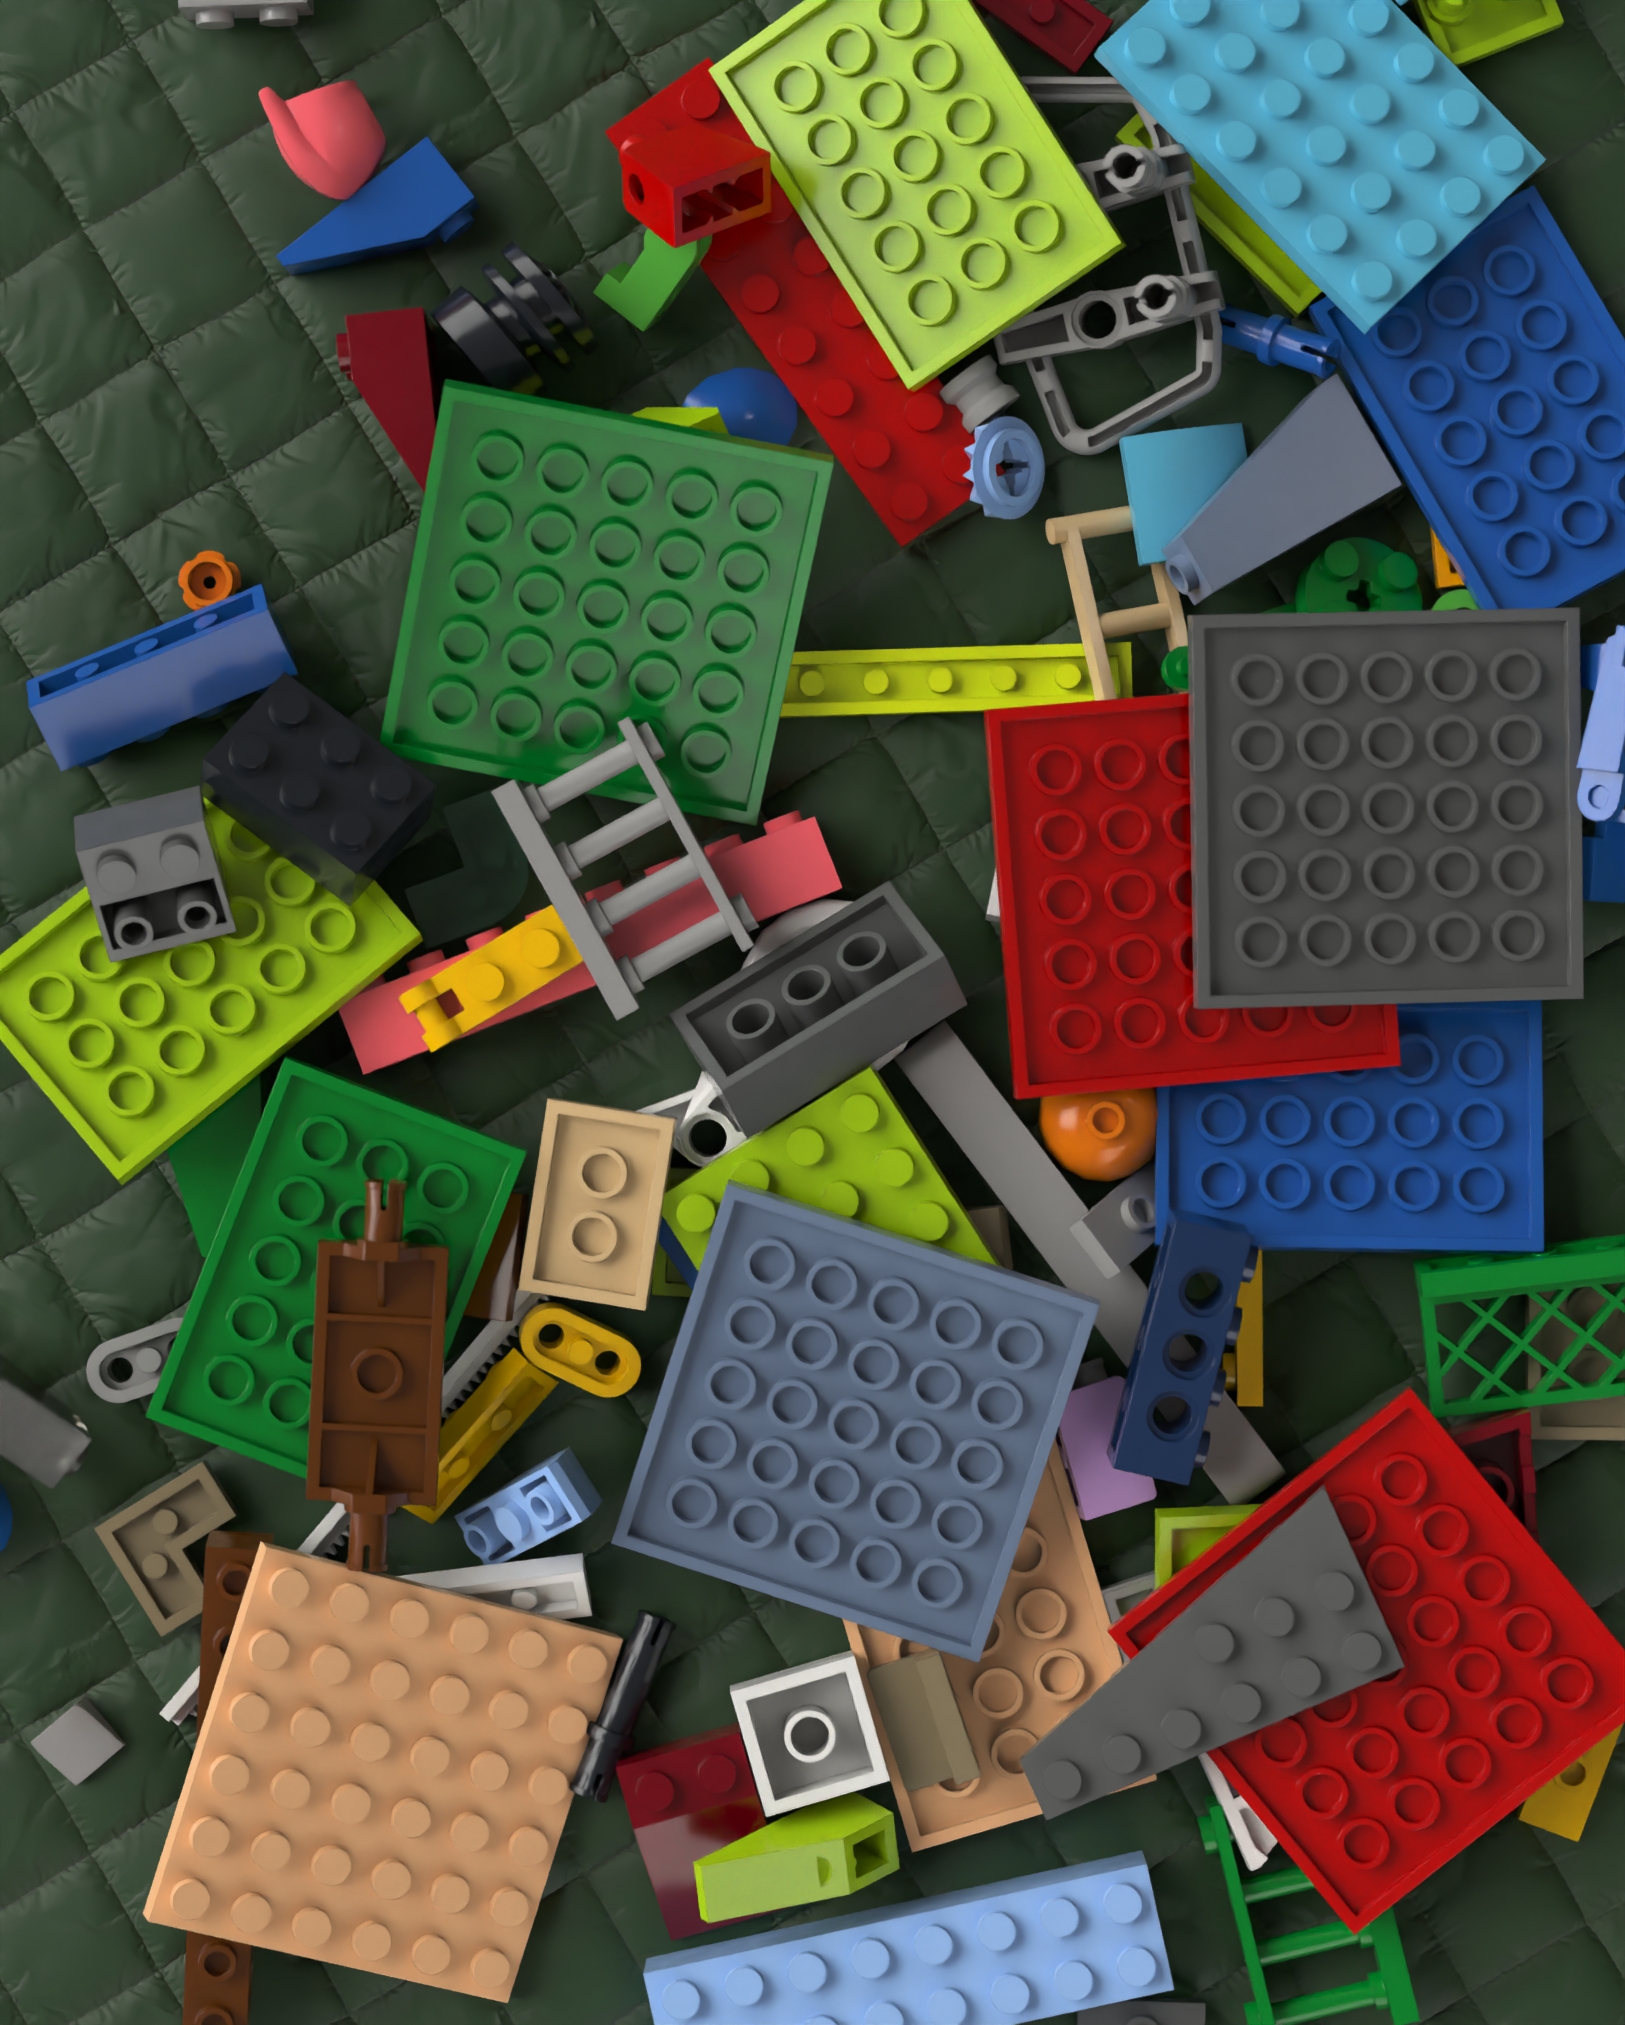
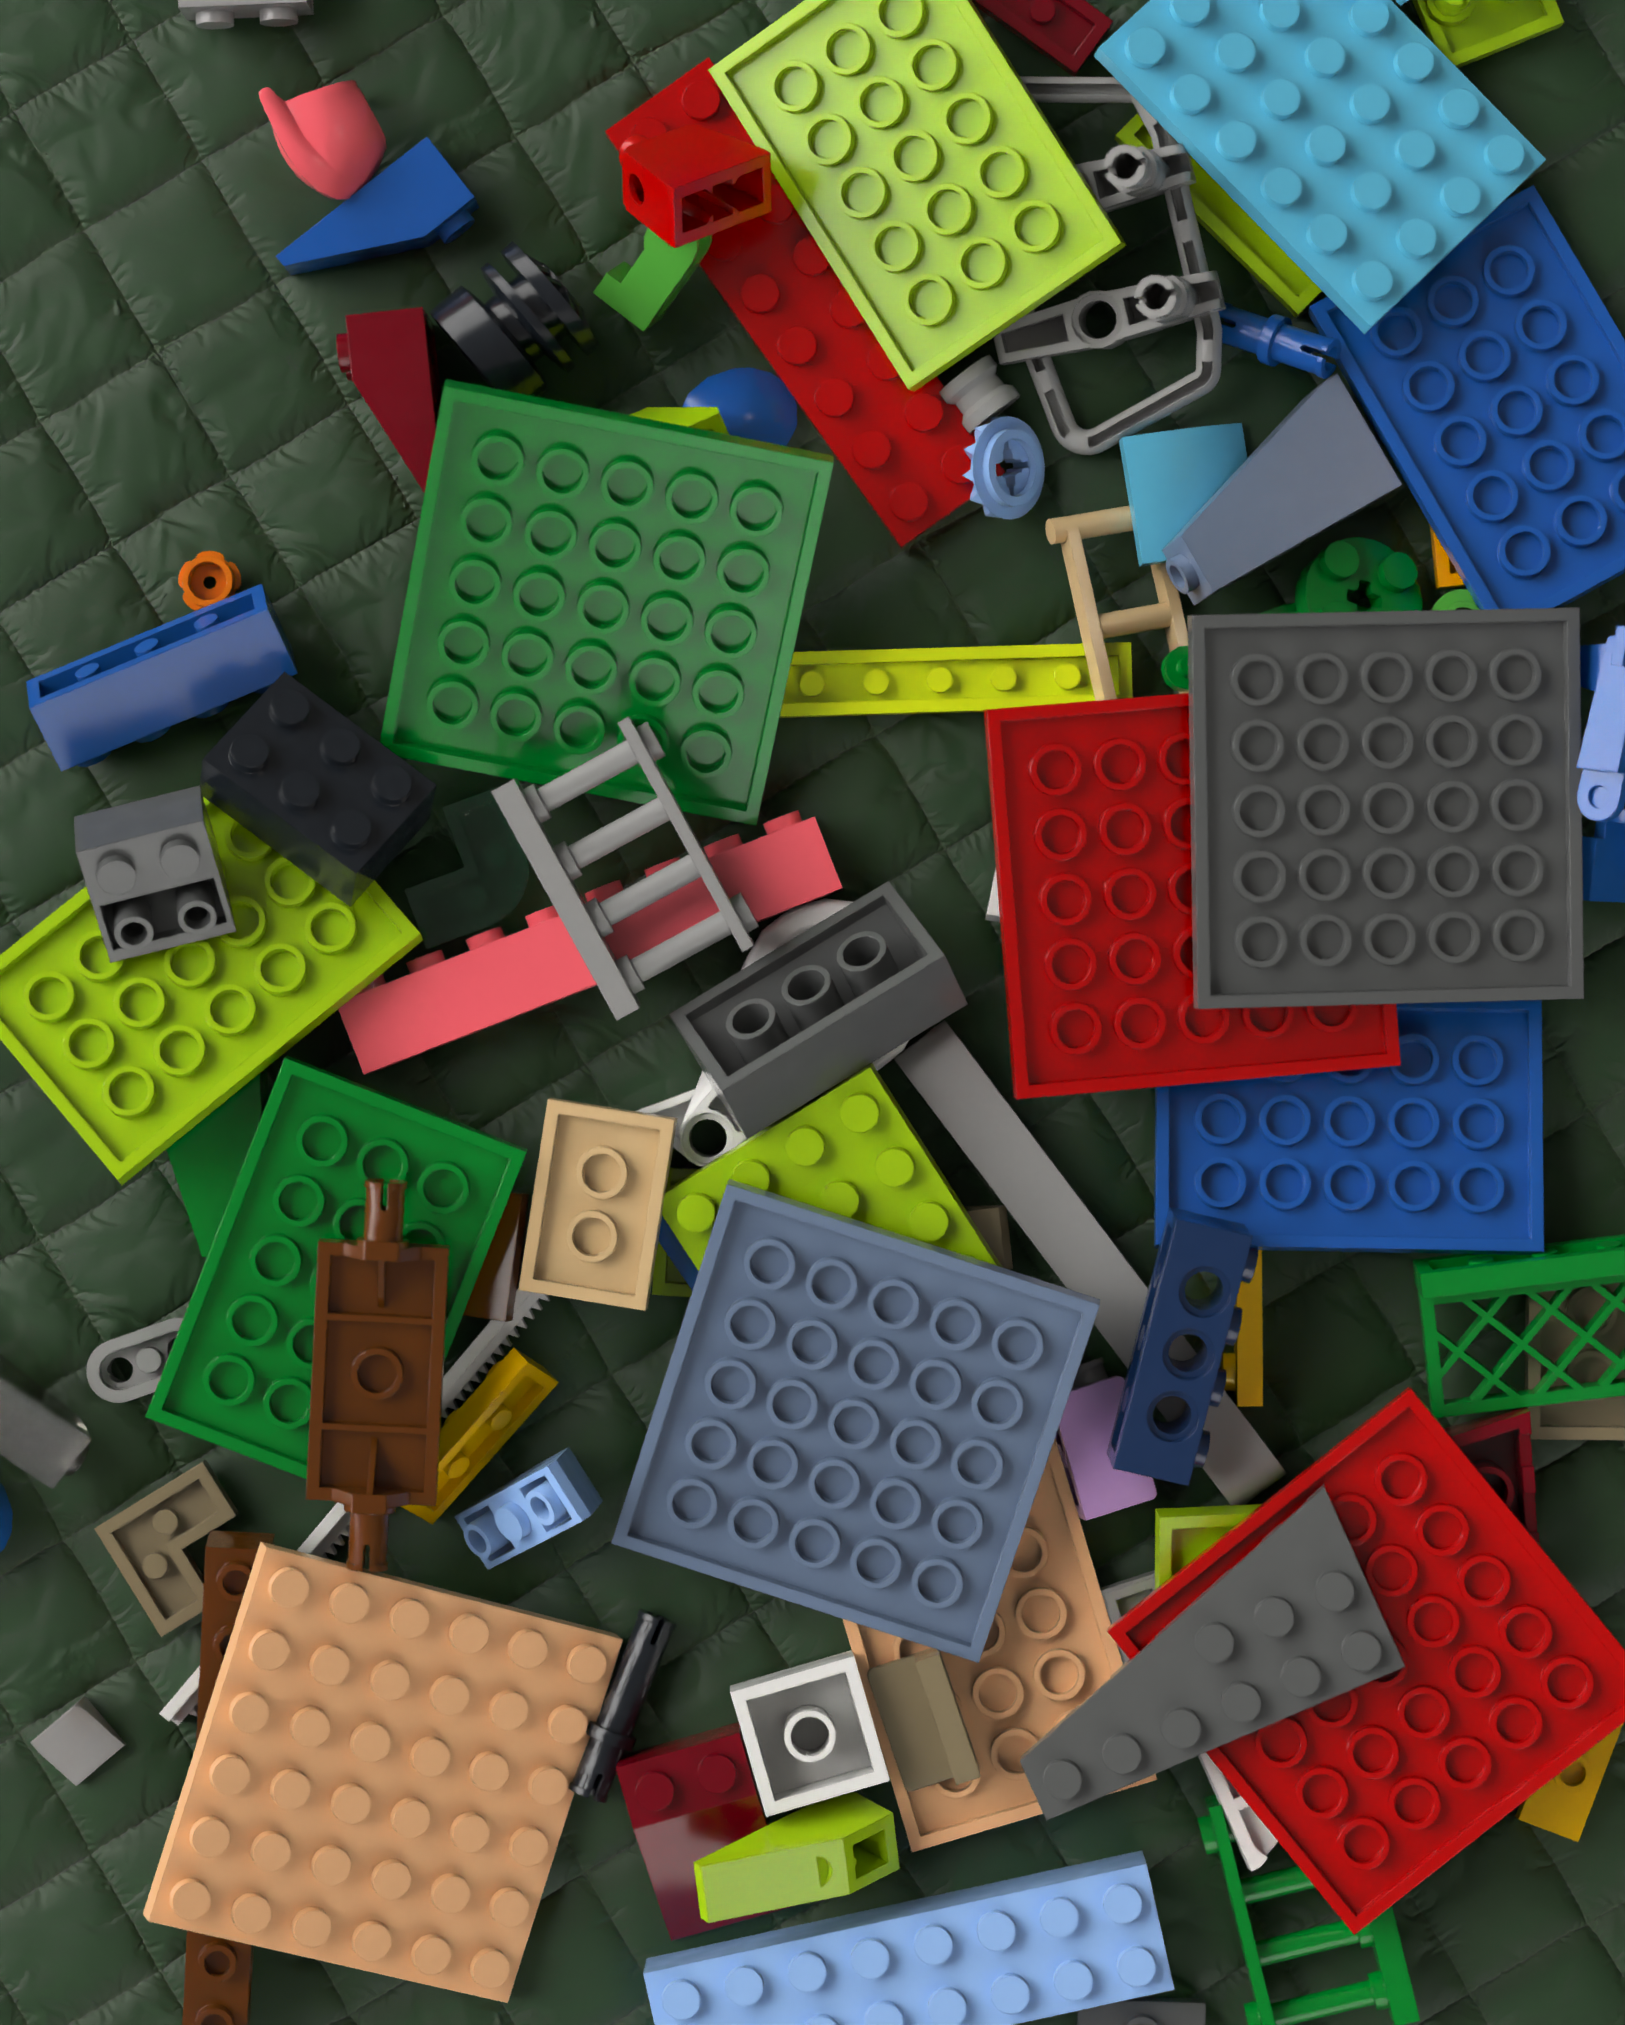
(494, 977): yellow plate -> none
(541, 1585): white plate -> none
(576, 1350): yellow plate -> none
(1100, 1132): orange cylinder -> none
(1120, 1223): light grey plate -> none

